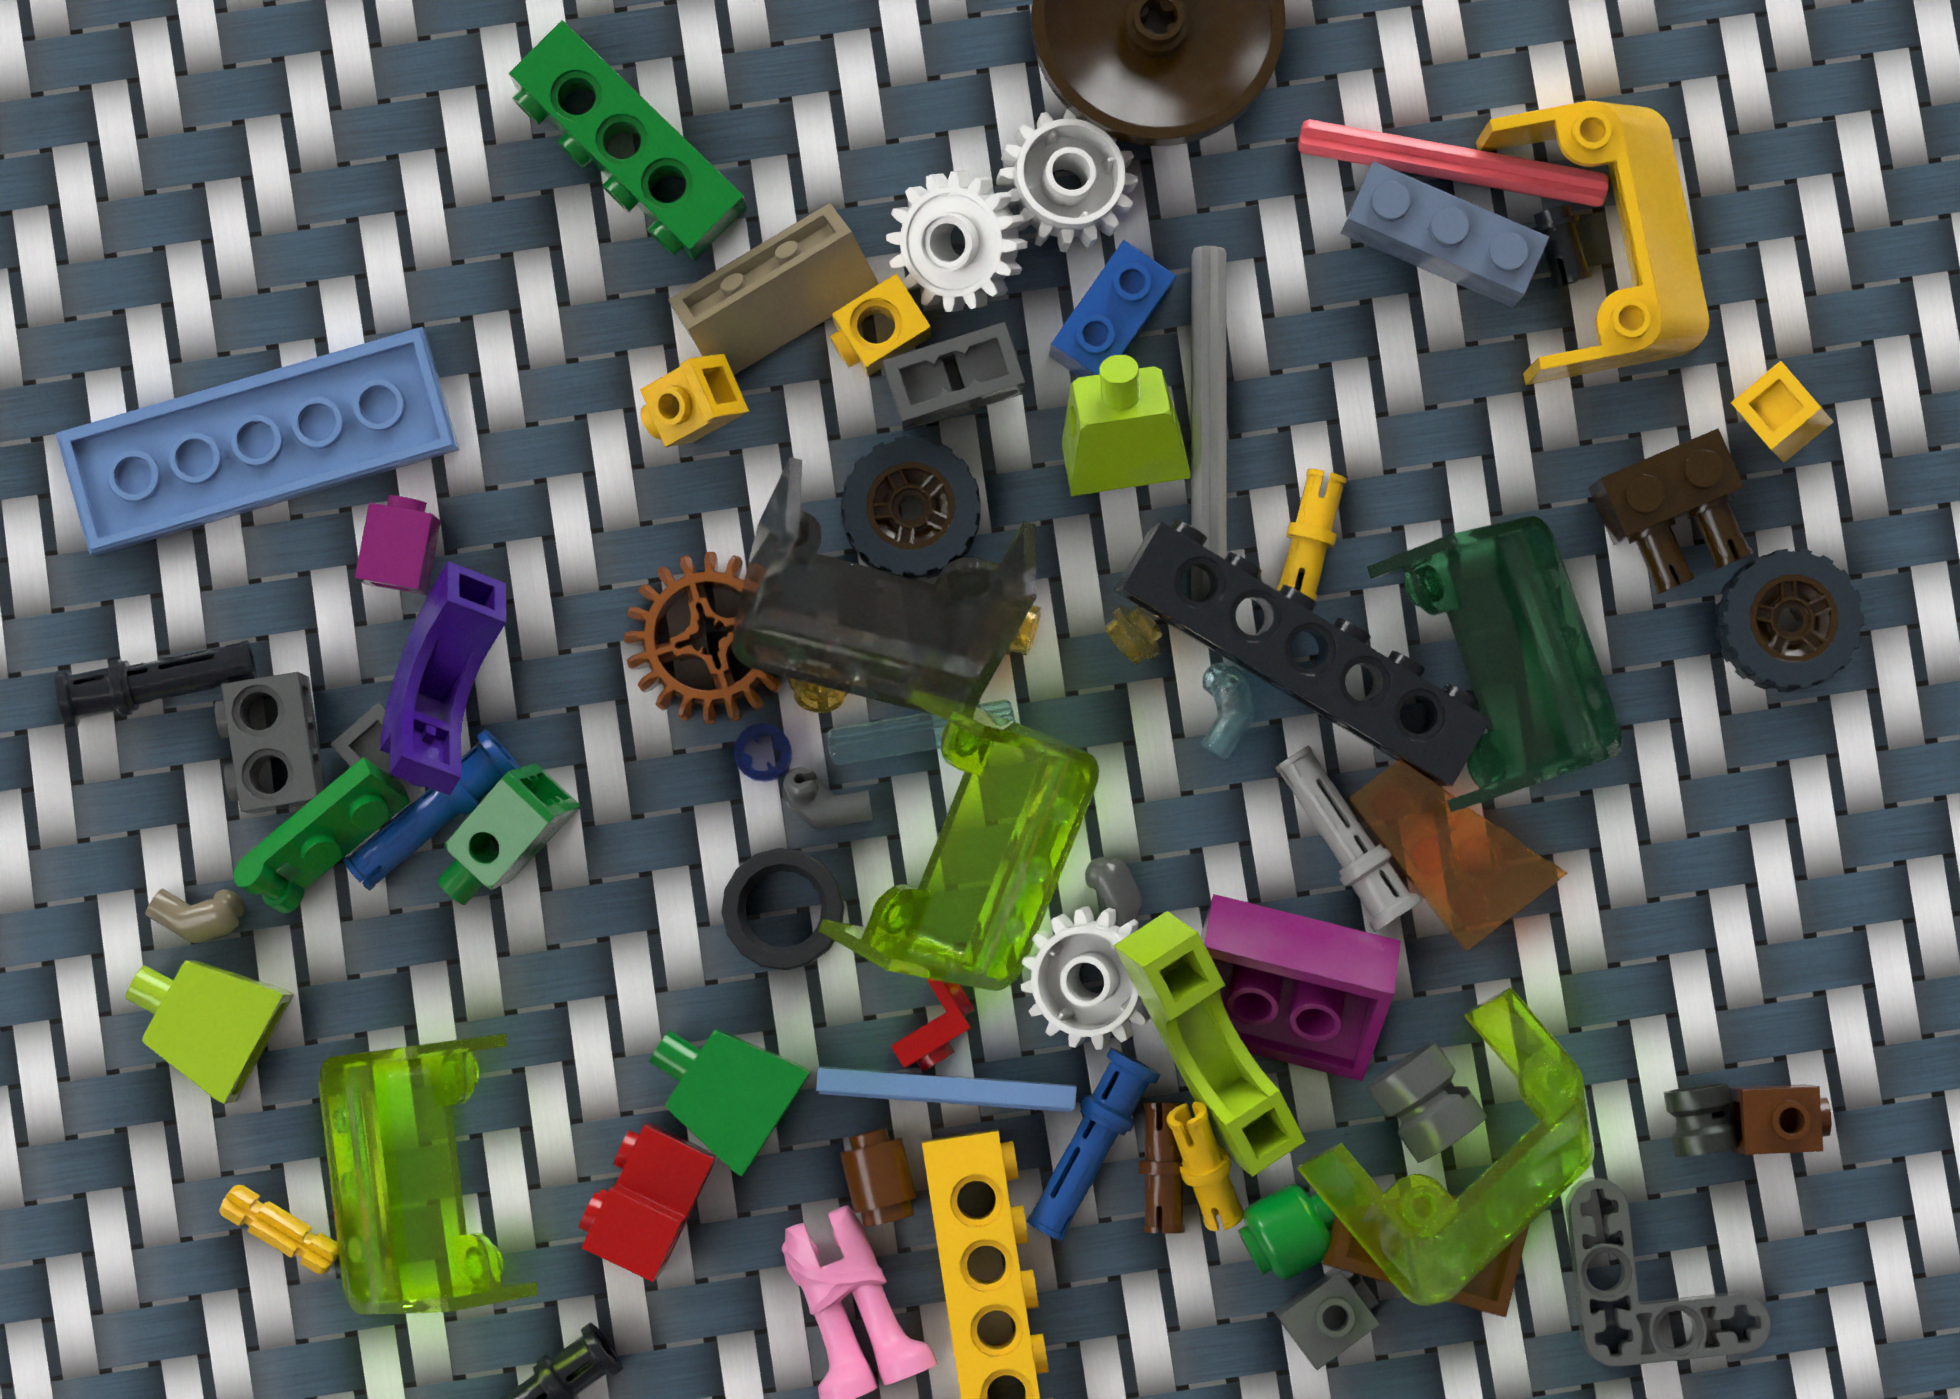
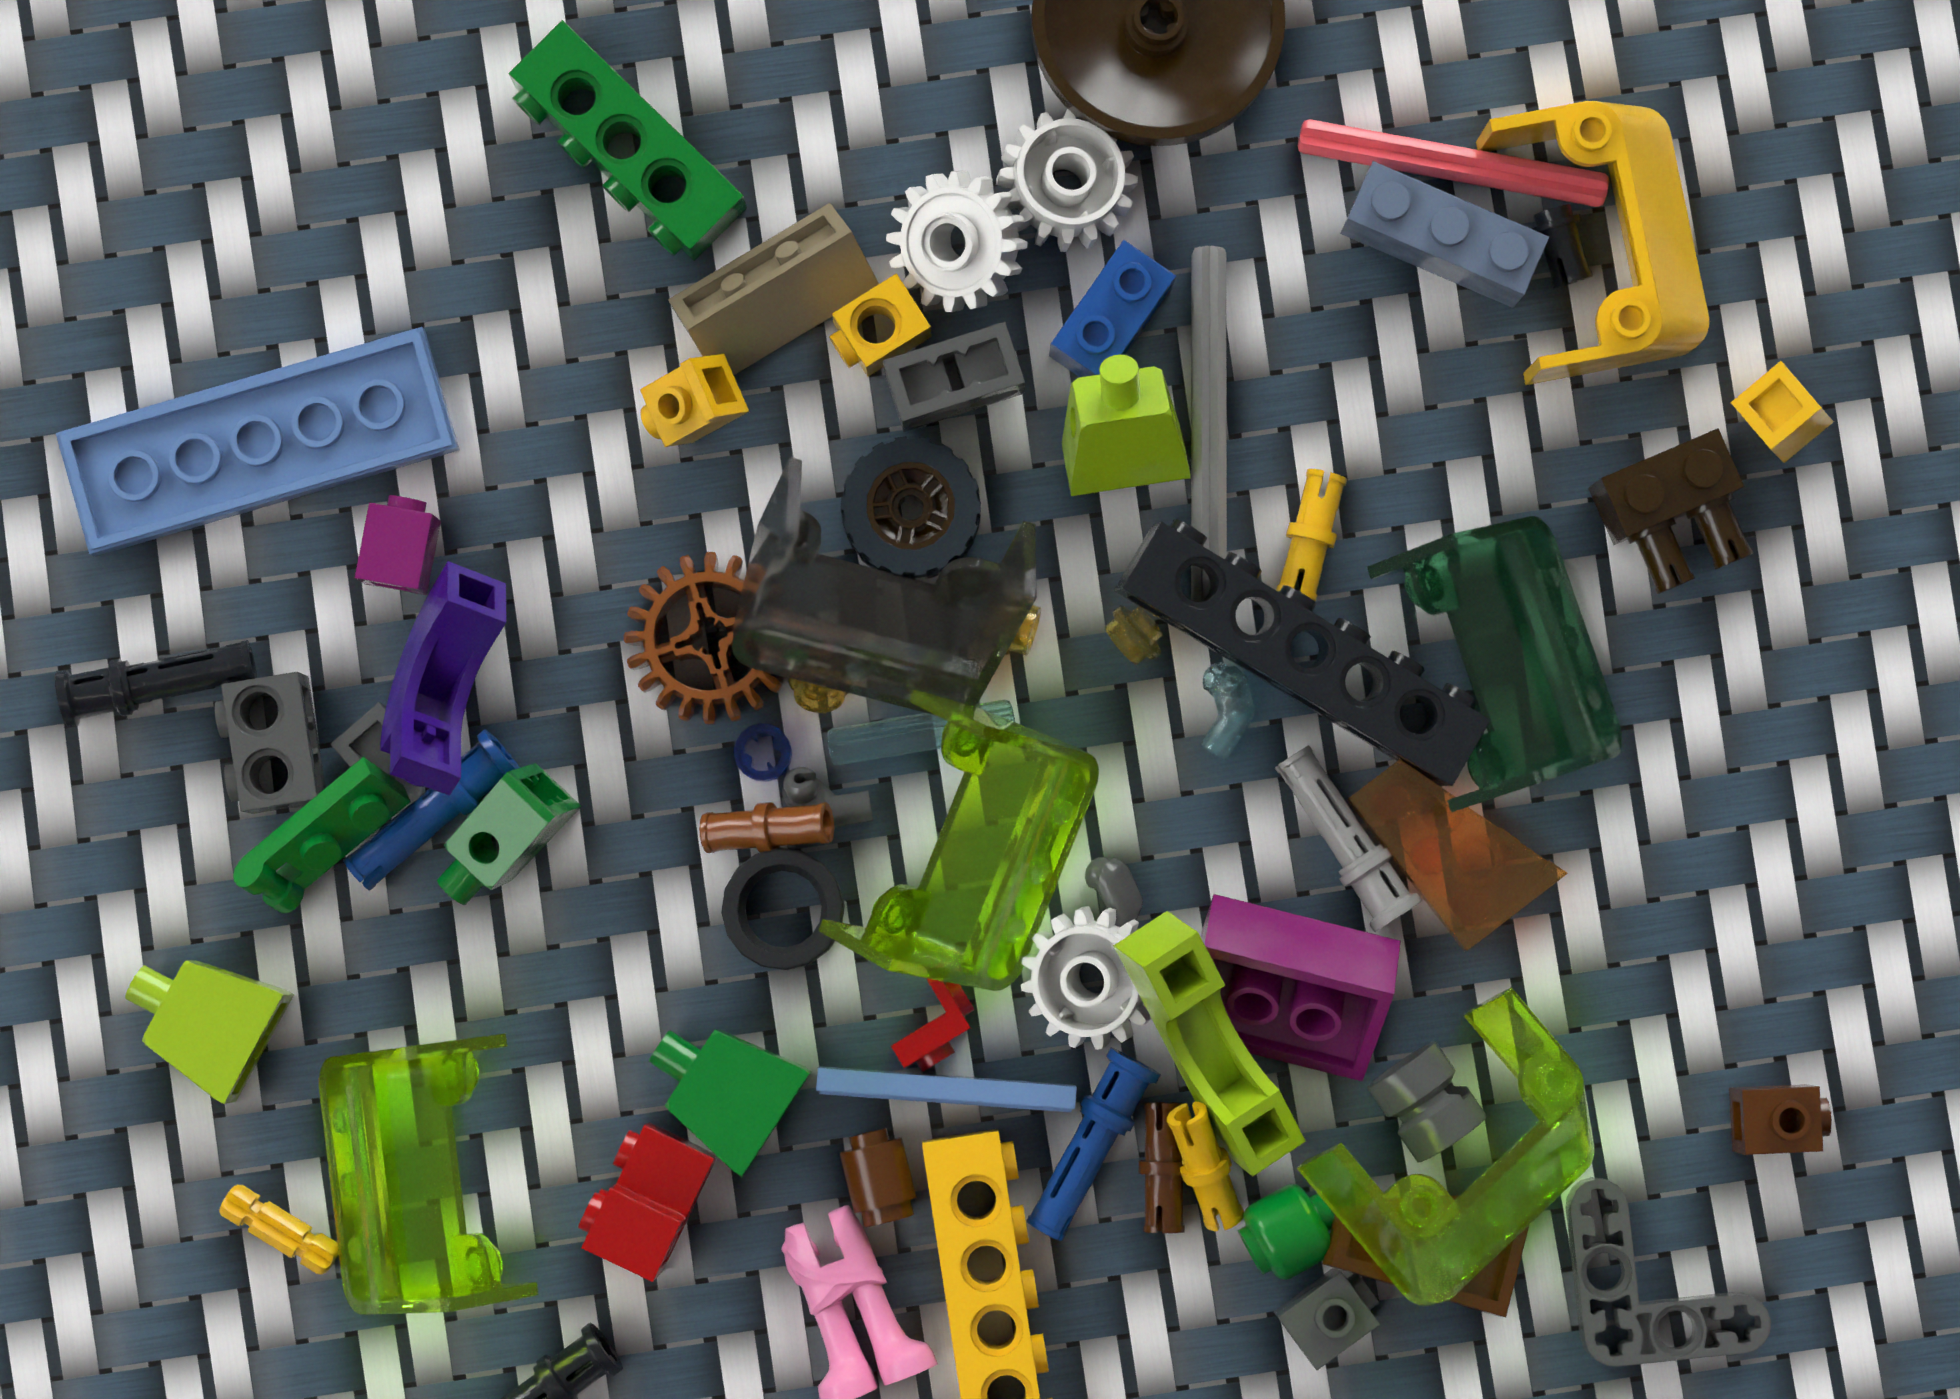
(198, 921): dark tan arm -> none
(766, 827): none -> dark orange pin
(1701, 1120): pearl dark grey wheel -> none
(1816, 596): black wheel -> none

